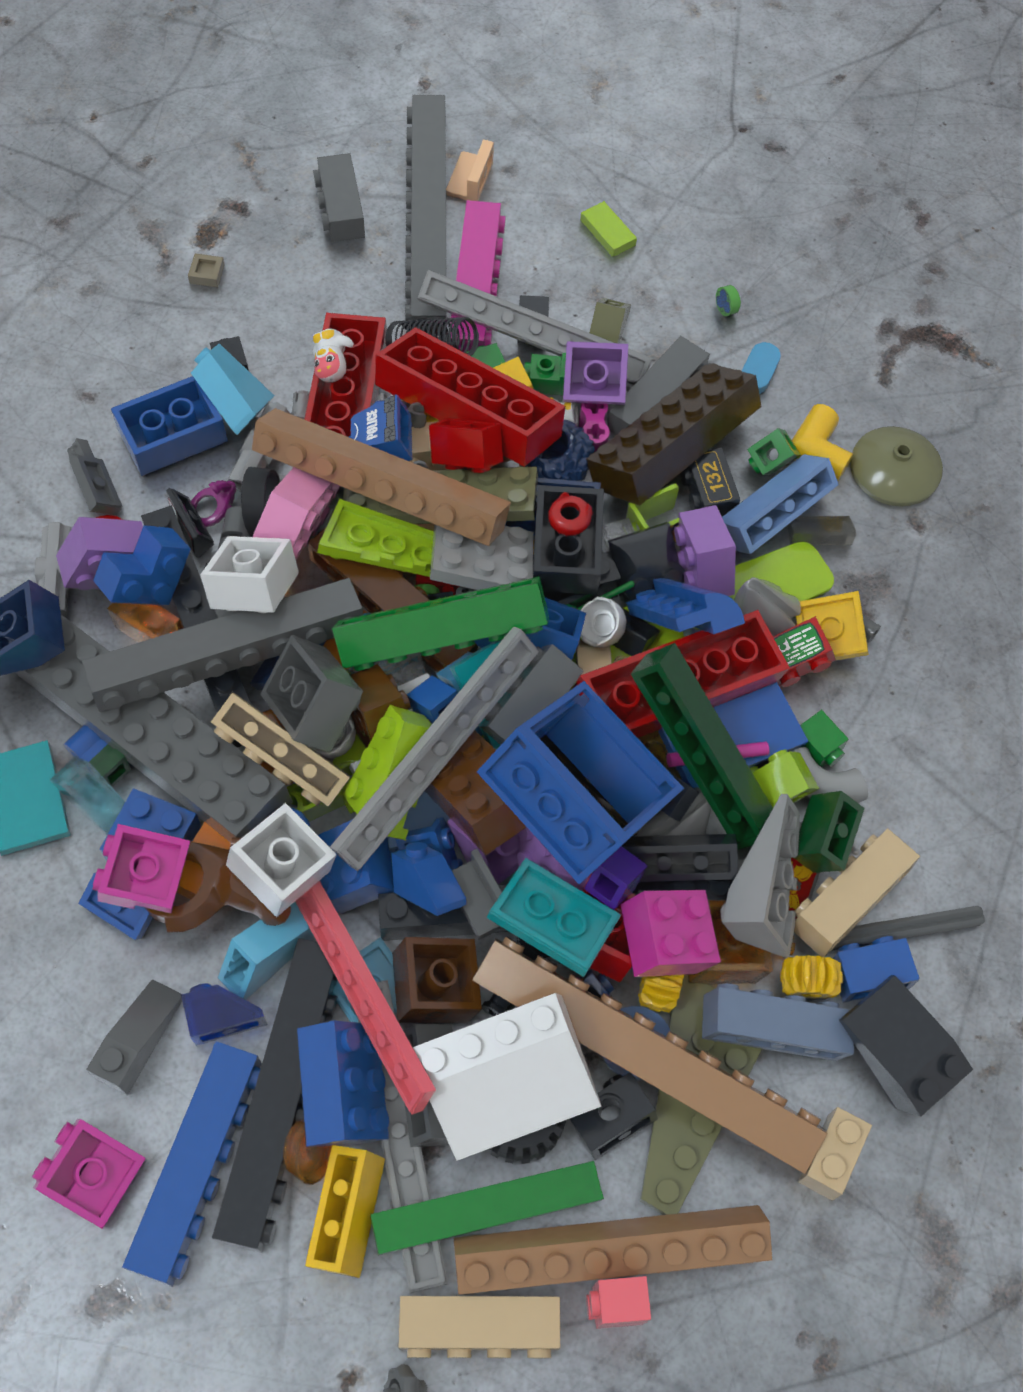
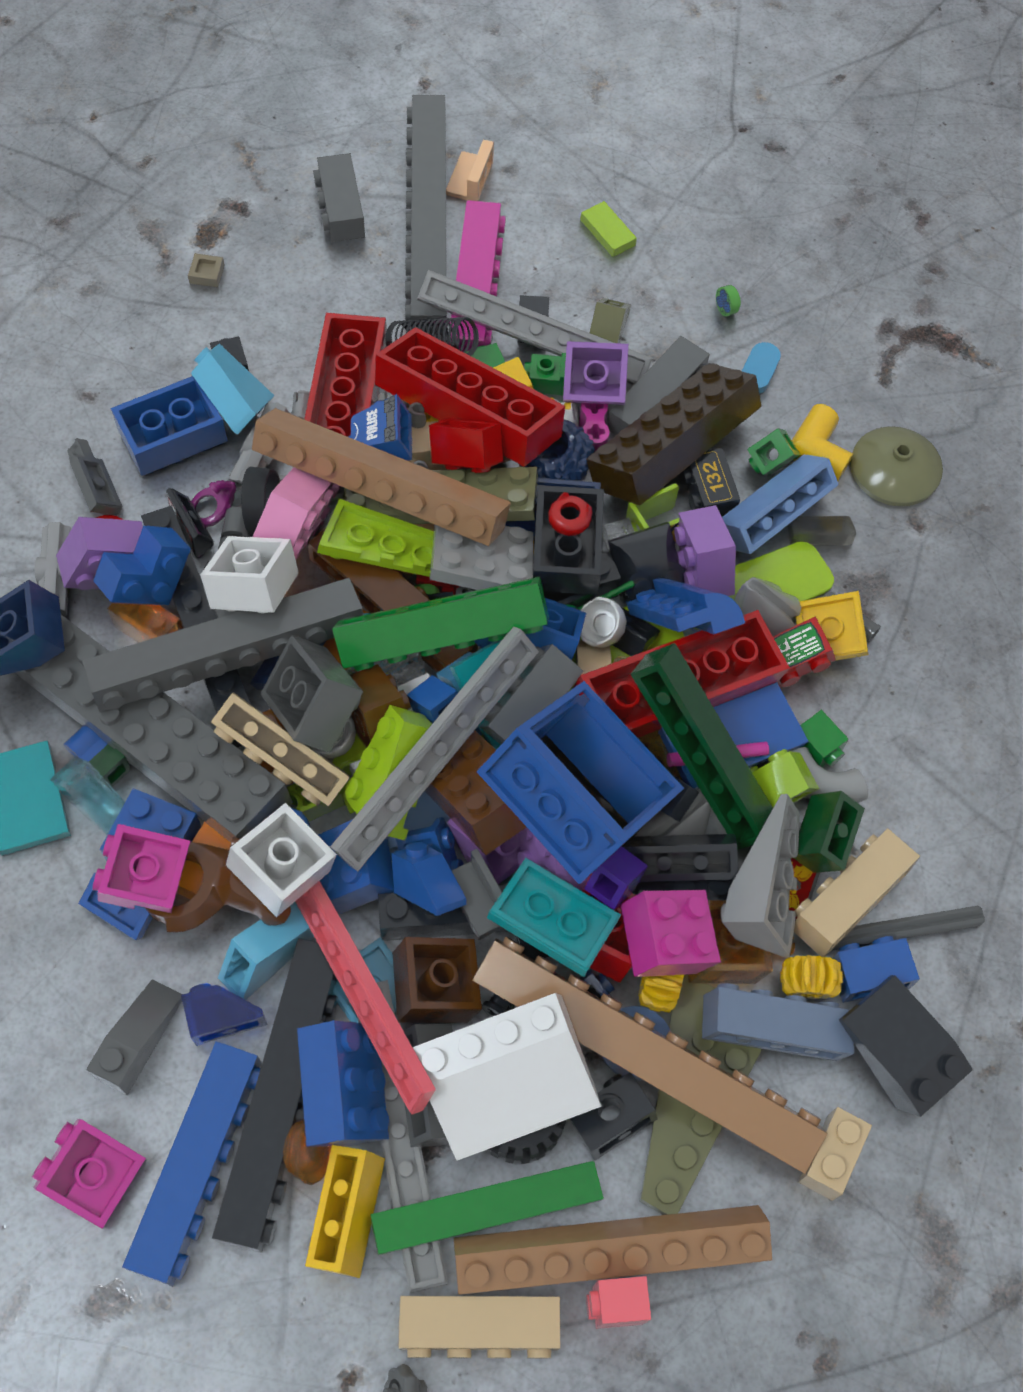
(329, 356): animal -> none

